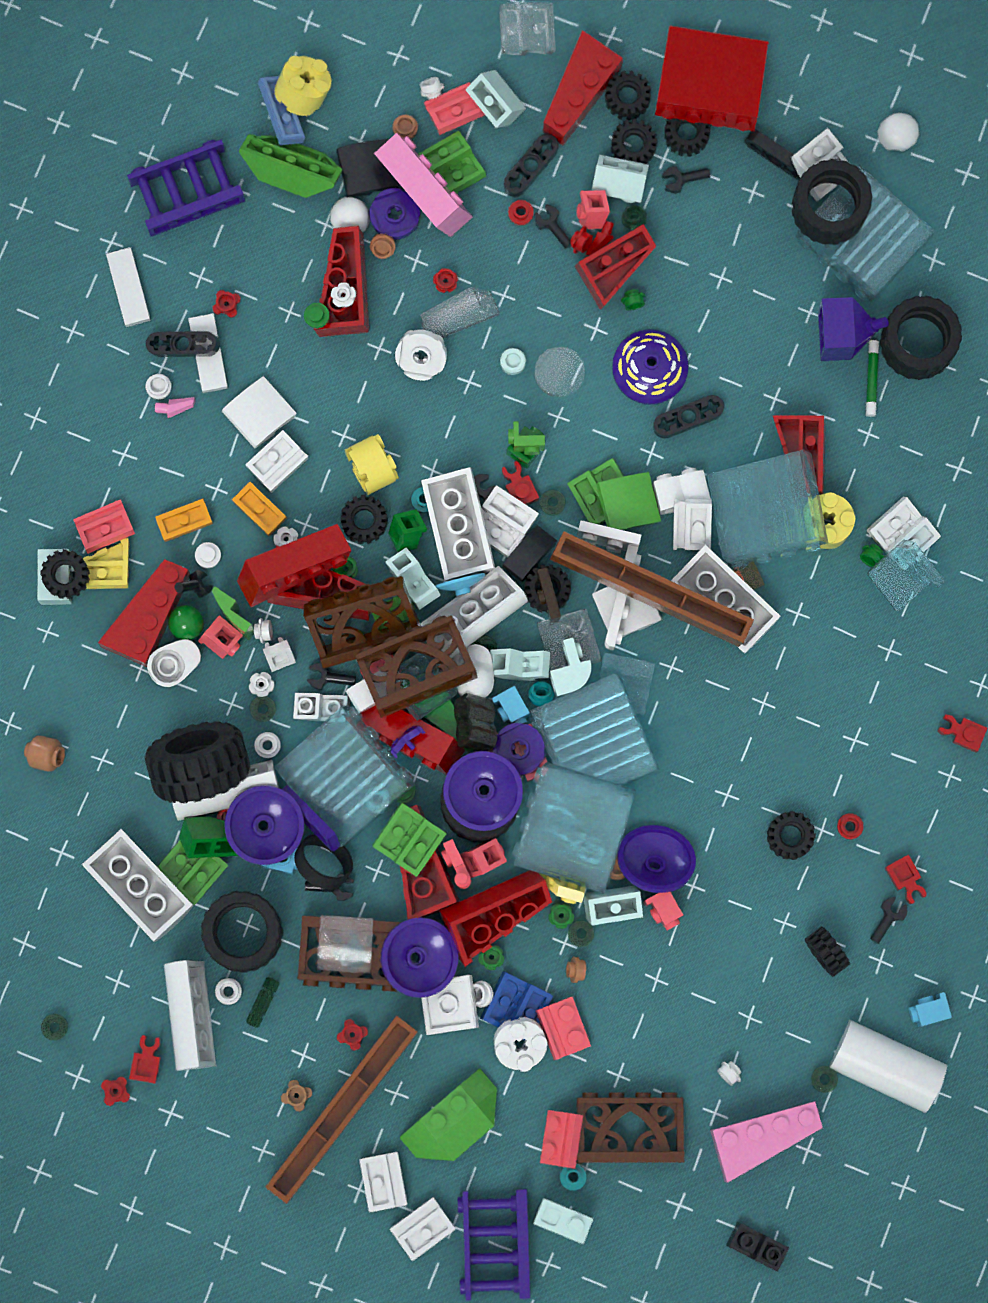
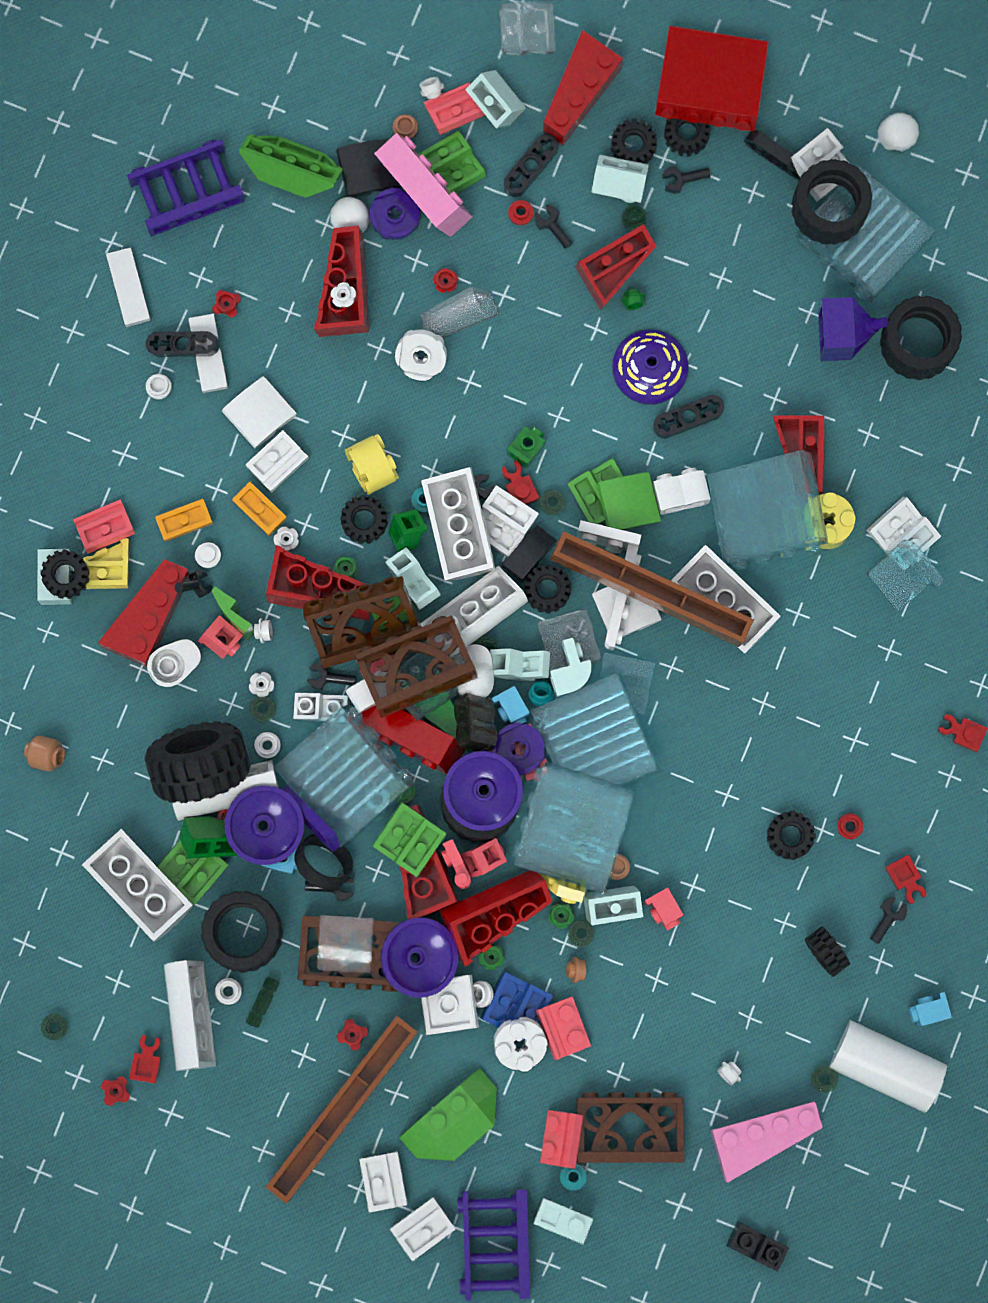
(175, 406): bright pink bar -> none
(186, 622): green piece -> none
(278, 655): white tile -> none
(284, 123): medium blue tile -> none
(292, 564): red wedge -> none
(297, 1103): medium nougat plate -> none
(303, 85): light yellow brick -> none
(316, 315): green plate -> none
(382, 246): nougat plate -> none
(405, 739): dark purple piece -> none
(461, 585): medium azure dish -> none
(512, 361): light aqua tile -> none
(528, 444): bright green bracket -> none
(547, 596): dark brown plate -> none
(559, 372): clear tile -> none
(581, 240): red plate -> none
(593, 209): coral brick -> none
(602, 238): red bar -> none
(623, 81): black tyre -> none
(660, 849): dark purple dish -> none
(692, 524): white plate -> none
(750, 576): tile -> none
(871, 554): green plate -> none
(872, 377): green bar -> none

